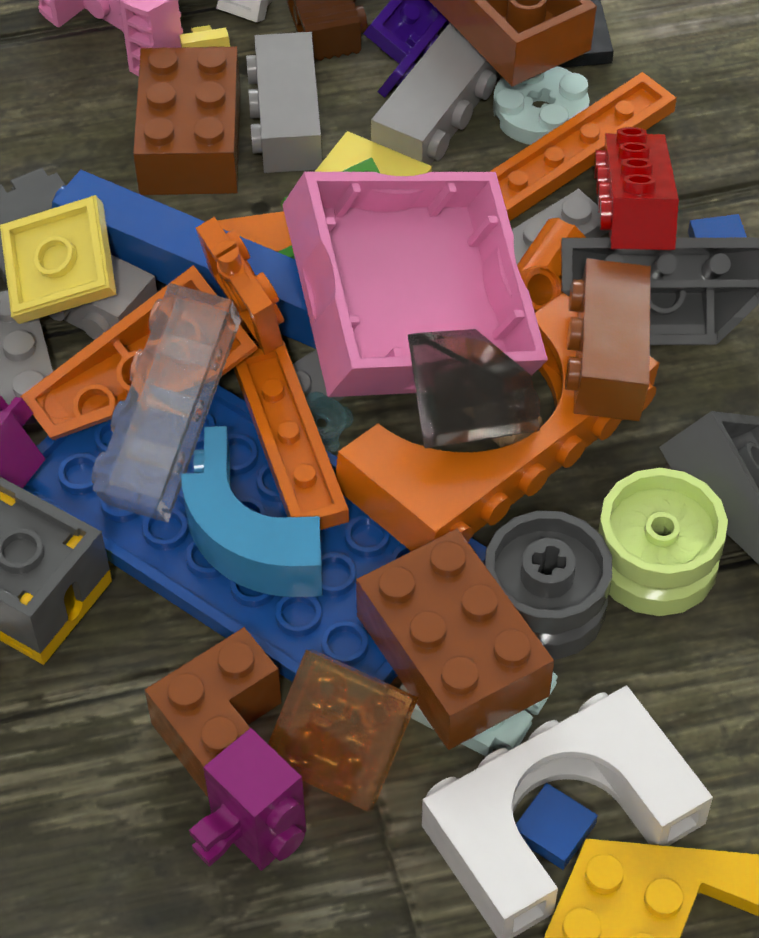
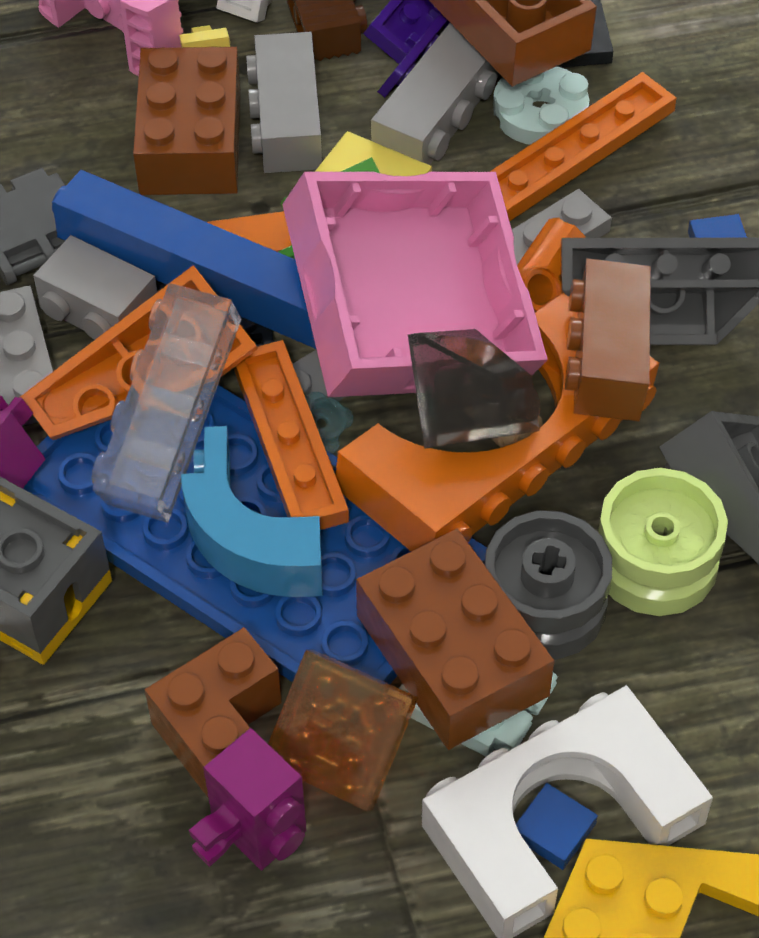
(57, 259): light yellow plate -> none
(250, 294): orange plate -> none
(636, 190): red brick -> none

